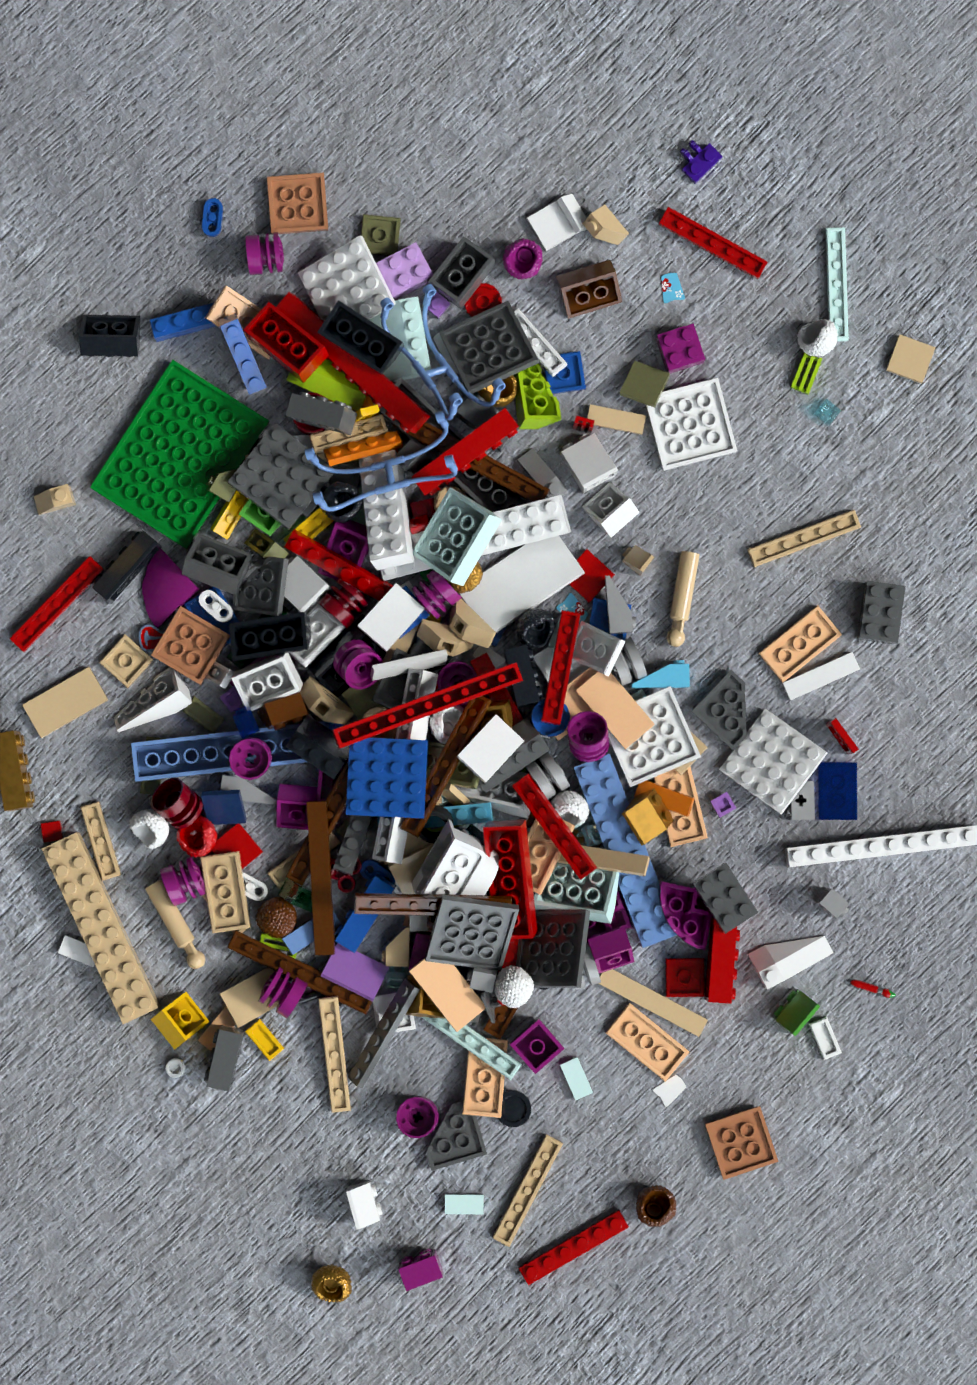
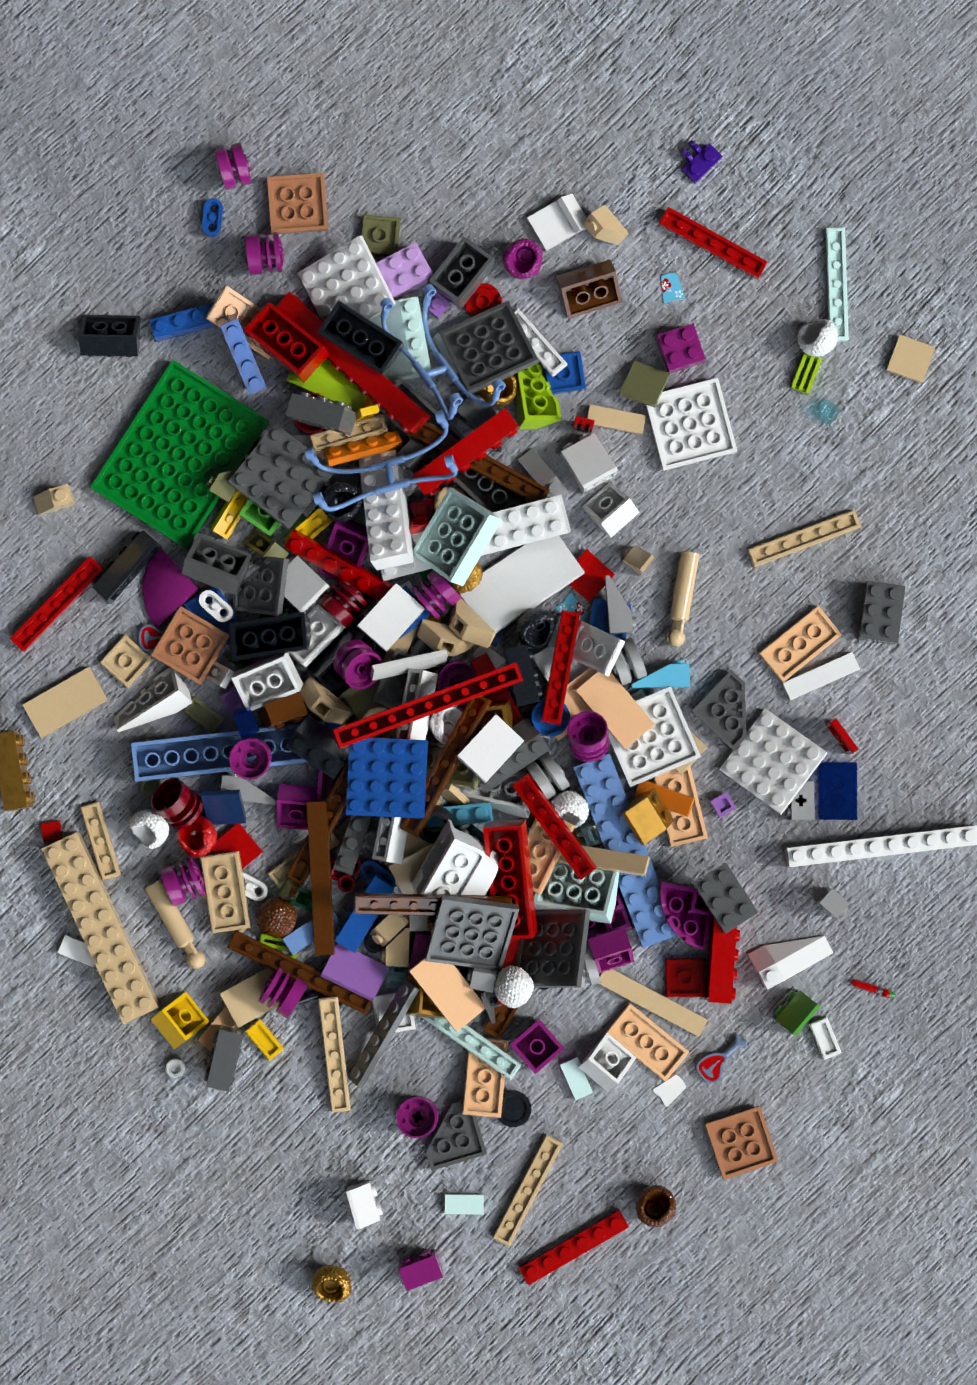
(233, 166): none -> magenta wheel
(372, 946): none -> black tile
(388, 928): none -> tan slope
(607, 1062): none -> white slope
(710, 1065): none -> sand blue piece

